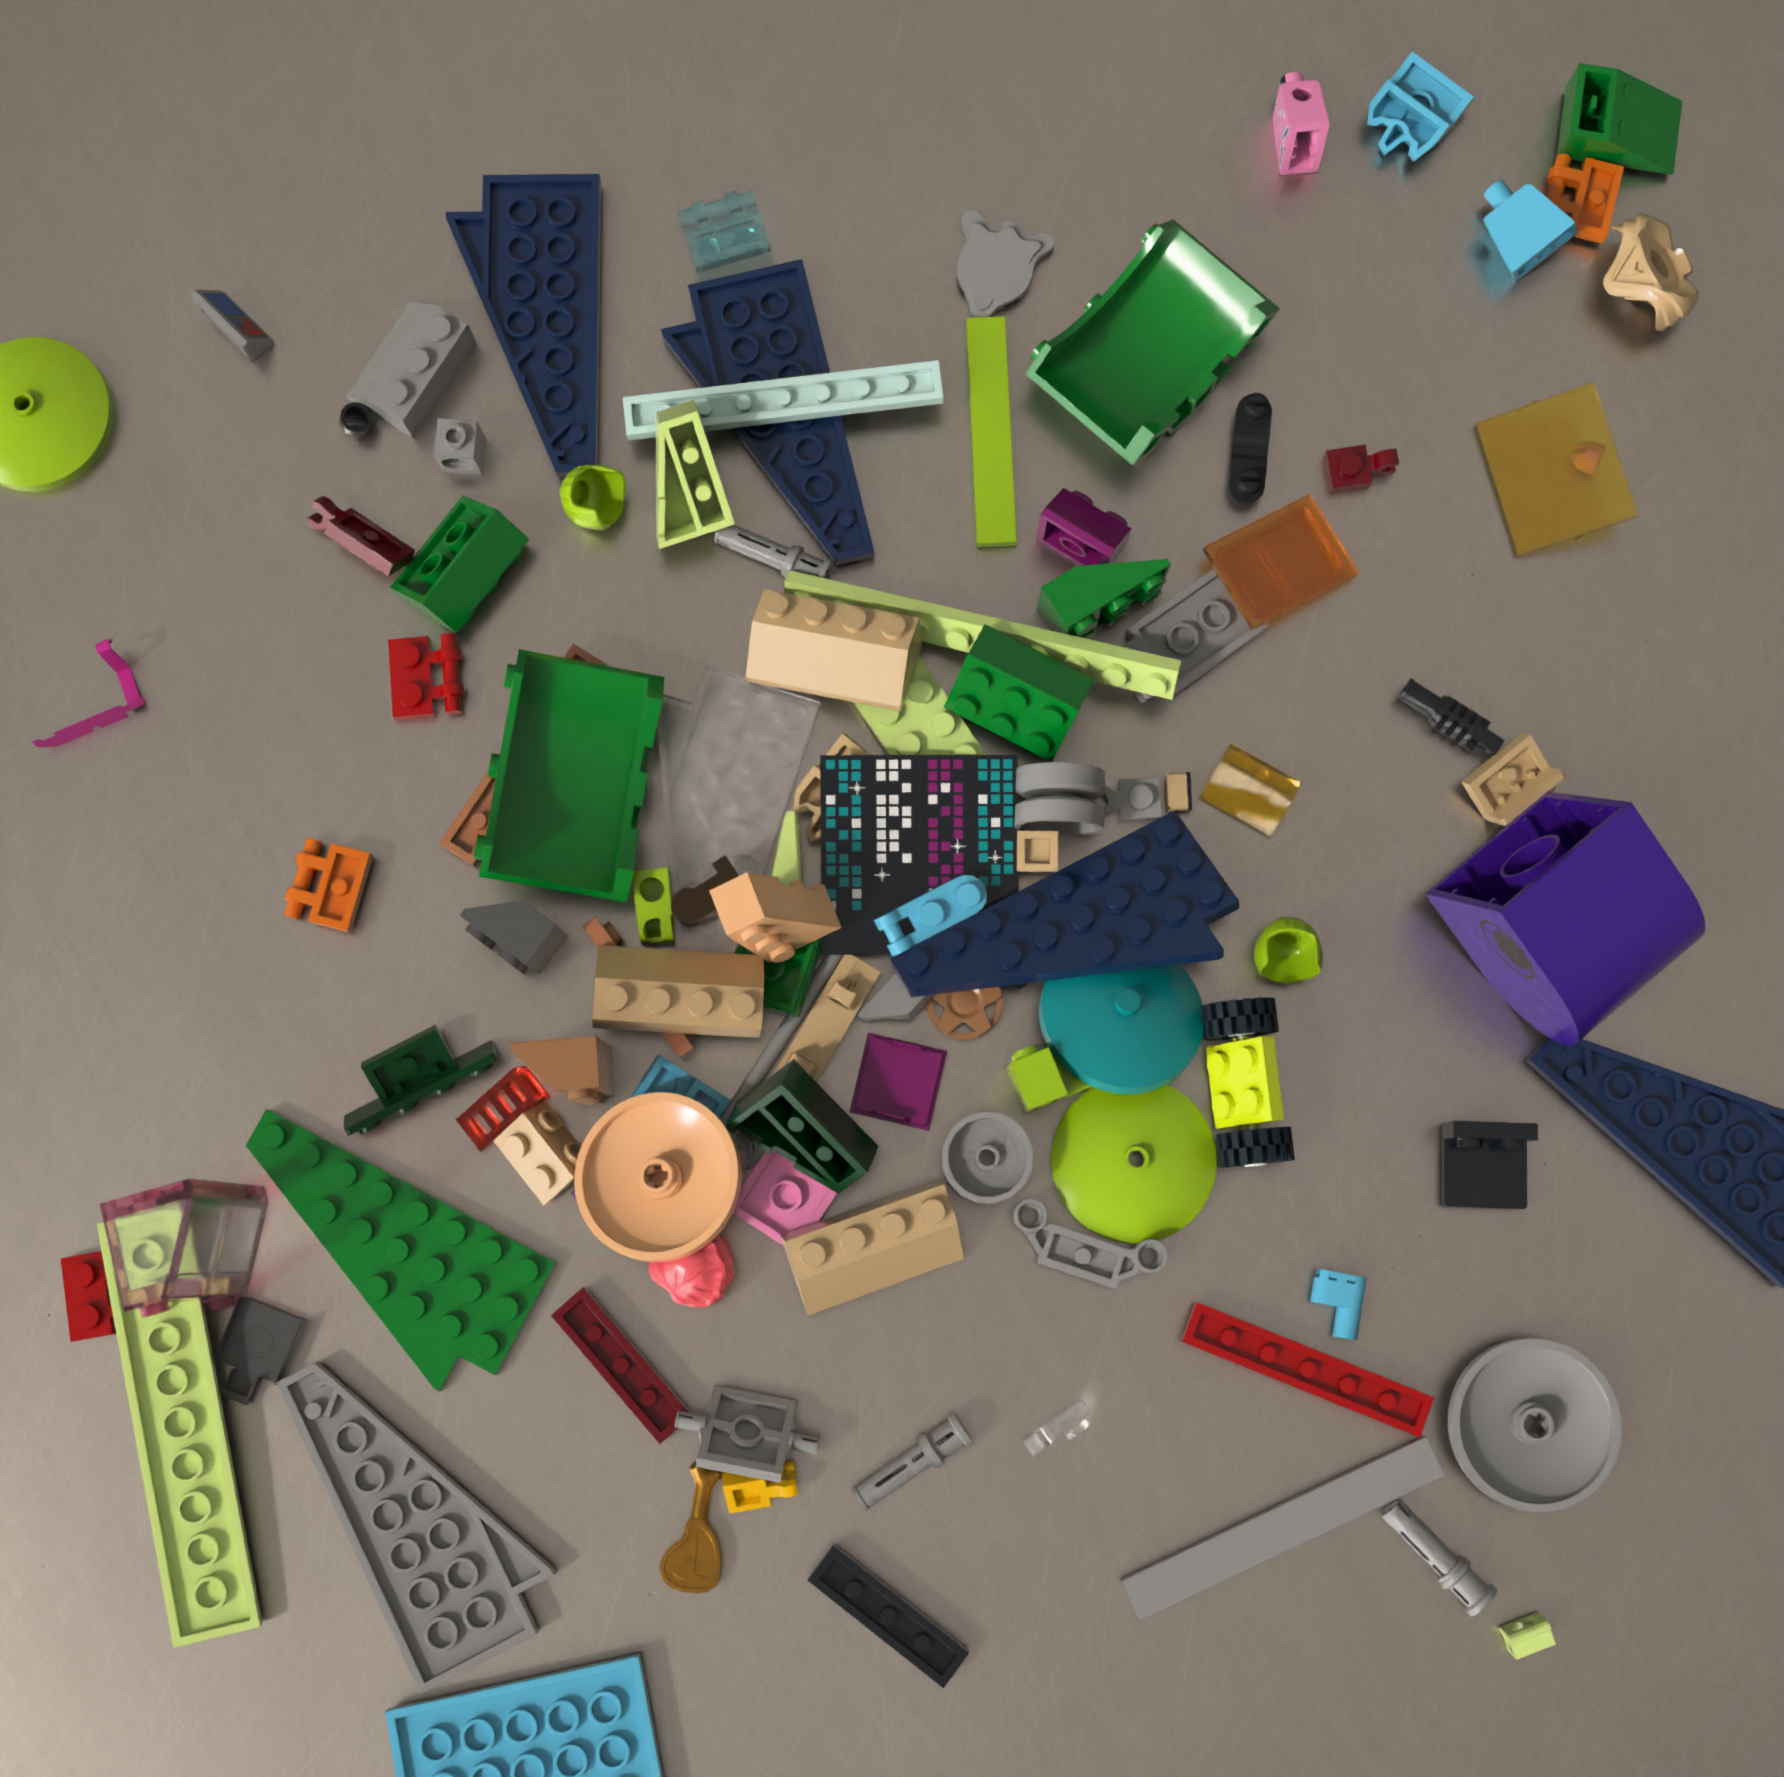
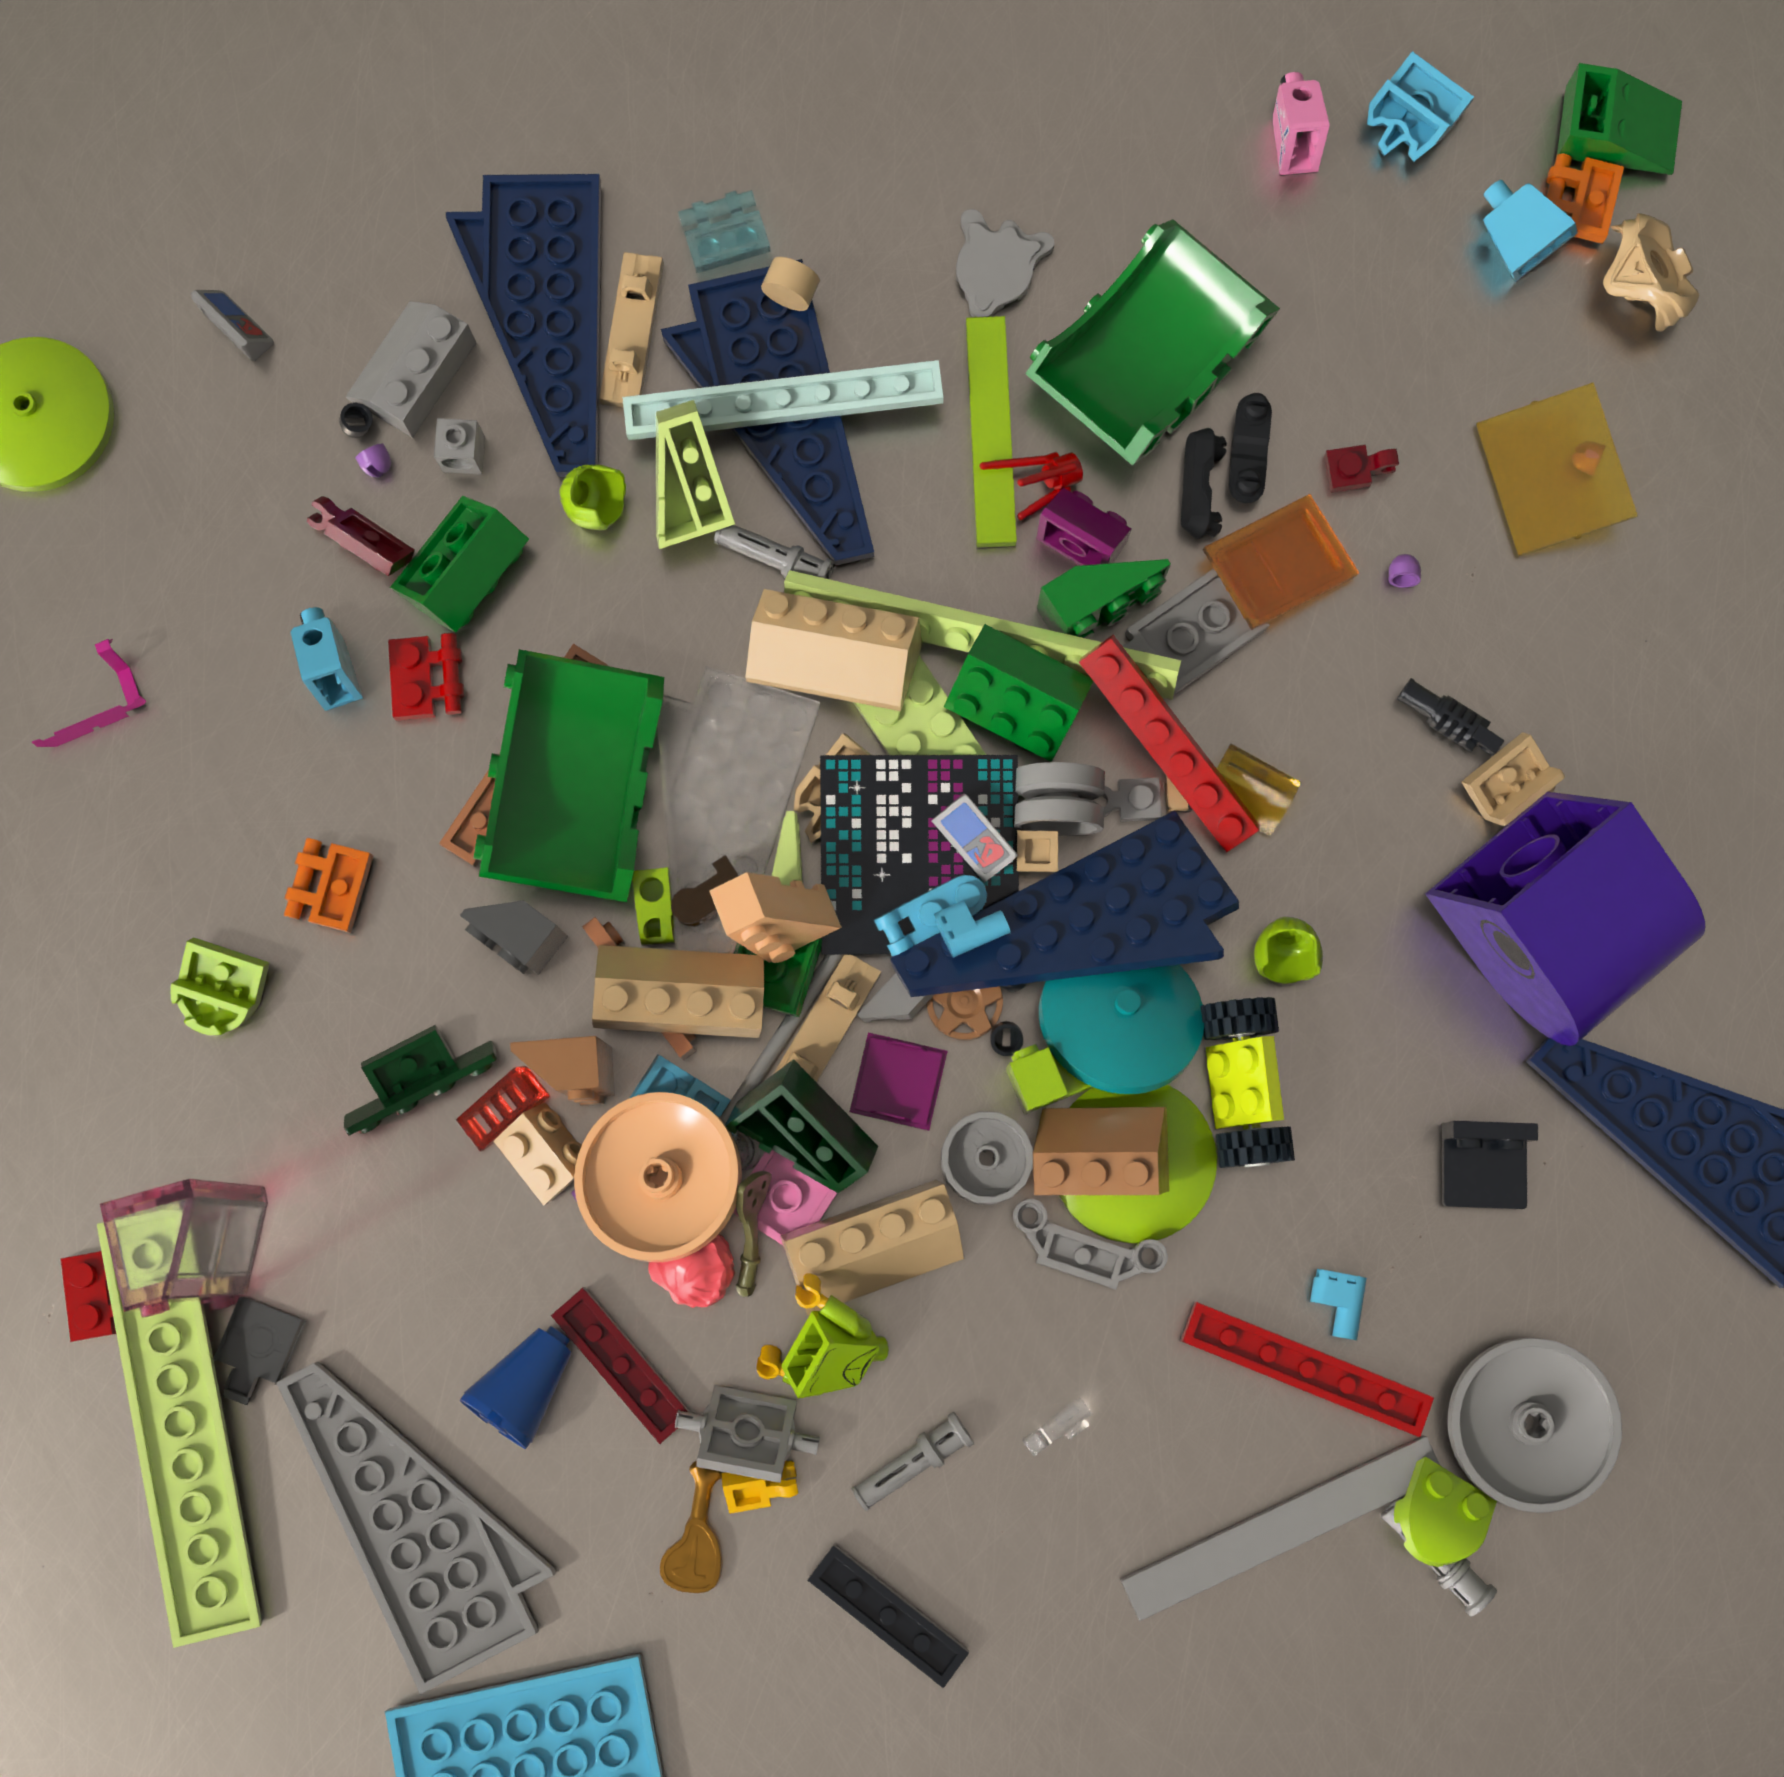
(217, 987): none -> lime slope
(324, 660): none -> medium azure torso
(374, 460): none -> medium lavender hinge
(420, 1264): green wing -> none
(520, 1386): none -> blue cone
(631, 328): none -> tan hinge
(750, 1198): none -> olive piece
(790, 283): none -> tan piece
(830, 1349): none -> lime torso
(964, 933): none -> medium azure piece
(974, 837): none -> slope
(1016, 1038): none -> black hinge
(1057, 473): none -> red plant
(1101, 1151): none -> medium nougat slope
(1169, 743): none -> red plate
(1200, 452): none -> black piece
(1404, 571): none -> medium lavender hinge
(1442, 1515): none -> lime slope
(1527, 1635): yellowish green piece -> none

